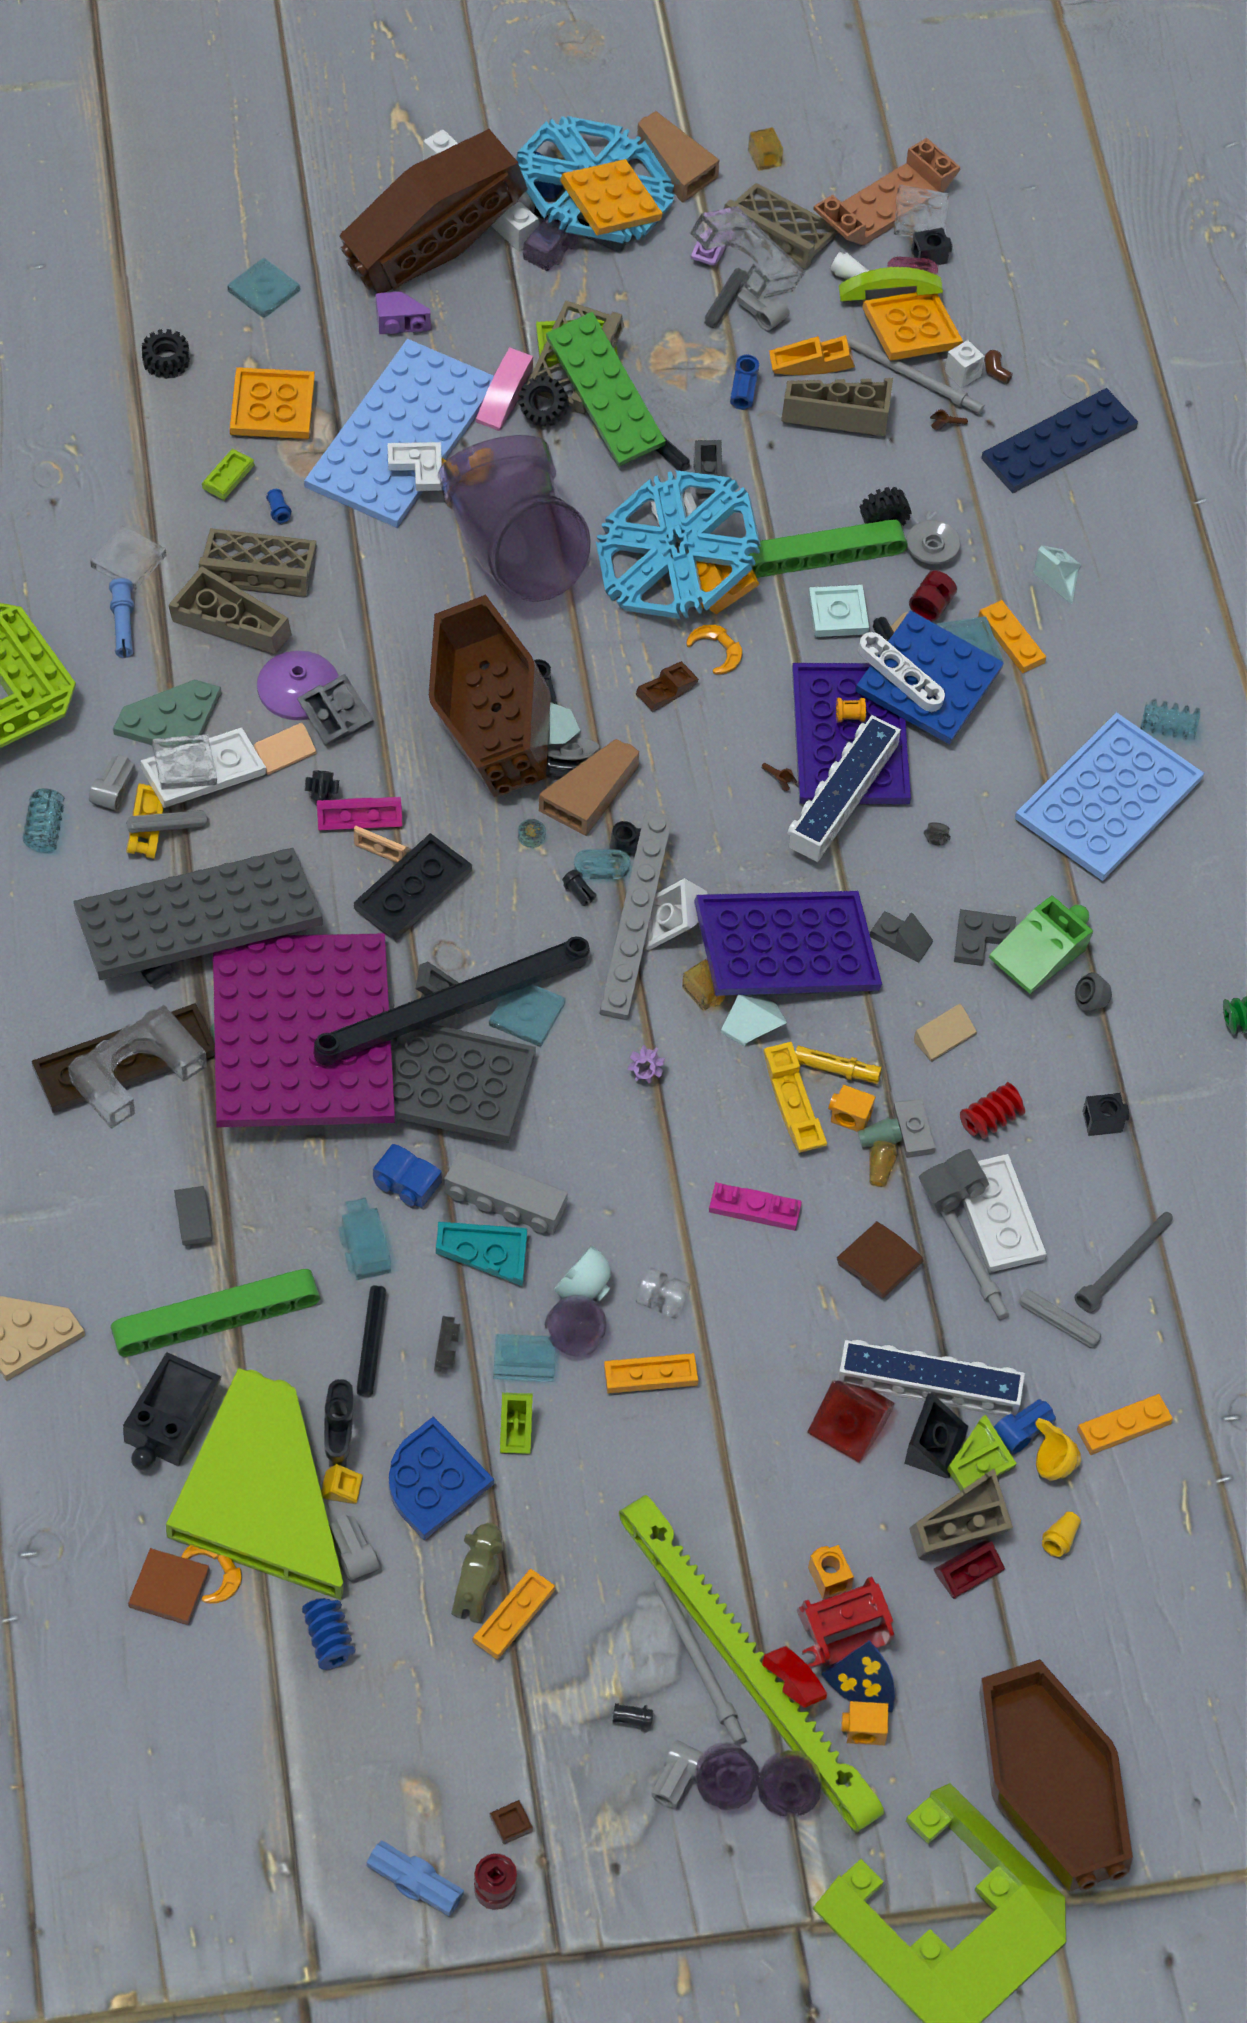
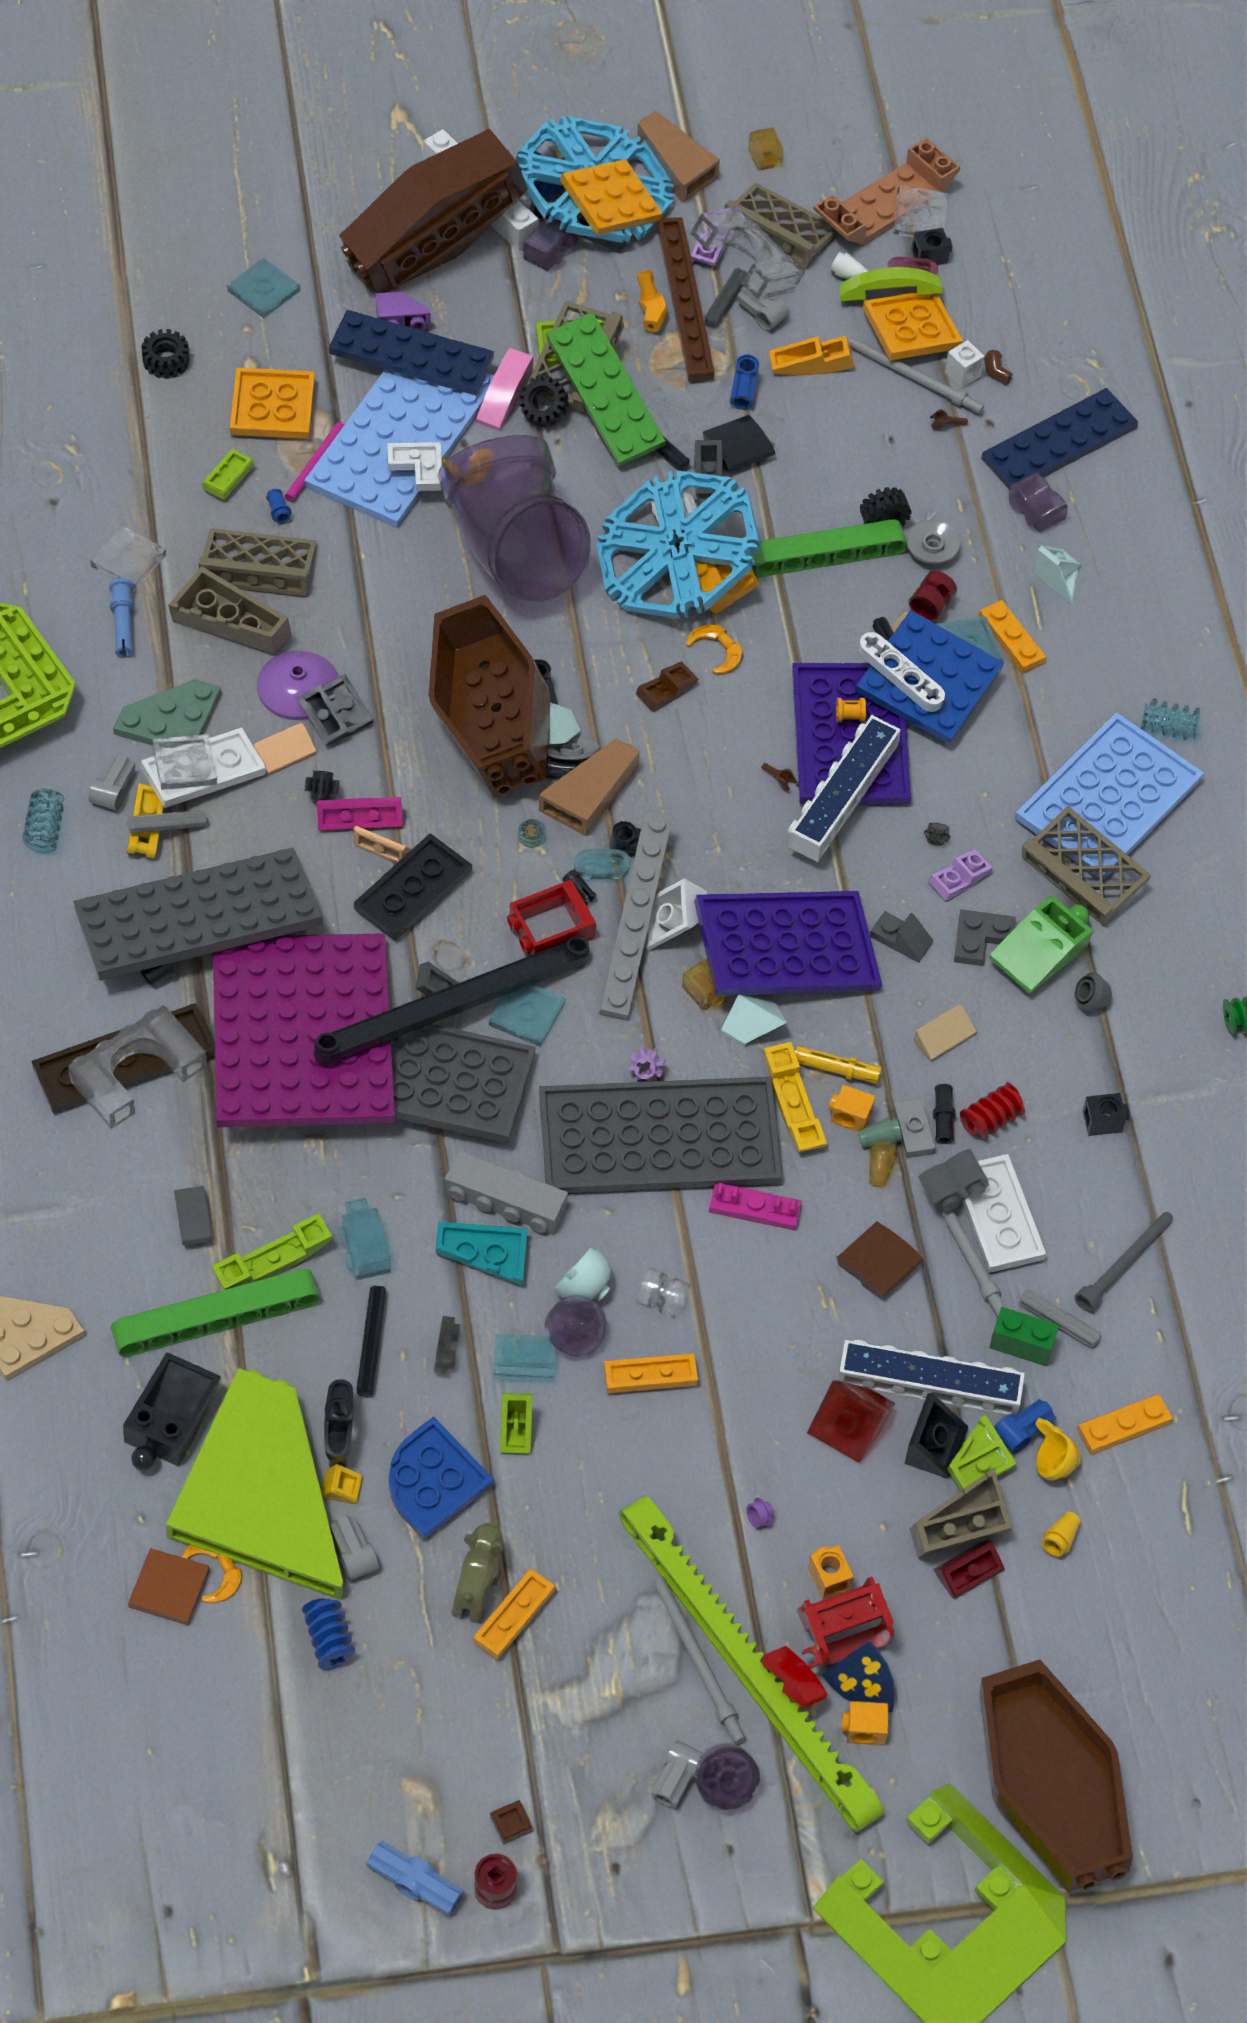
(275, 1256): none -> lime slope
(299, 483): none -> dark pink bar
(407, 1176): blue brick -> none
(411, 352): none -> dark blue plate
(560, 894): none -> red window
(633, 1716): black pin -> none
(651, 302): none -> light orange arm
(660, 1134): none -> dark grey plate
(685, 299): none -> reddish brown plate
(741, 442): none -> black slope
(760, 1513): none -> medium lavender plate
(789, 1783): clear purple cylinder -> none
(838, 610): light aqua plate -> none
(839, 405): dark tan wedge -> none
(944, 1113): none -> black pin
(962, 875): none -> lavender slope
(1024, 1336): none -> green brick
(1037, 502): none -> clear purple brick
(1065, 877): none -> dark tan fence

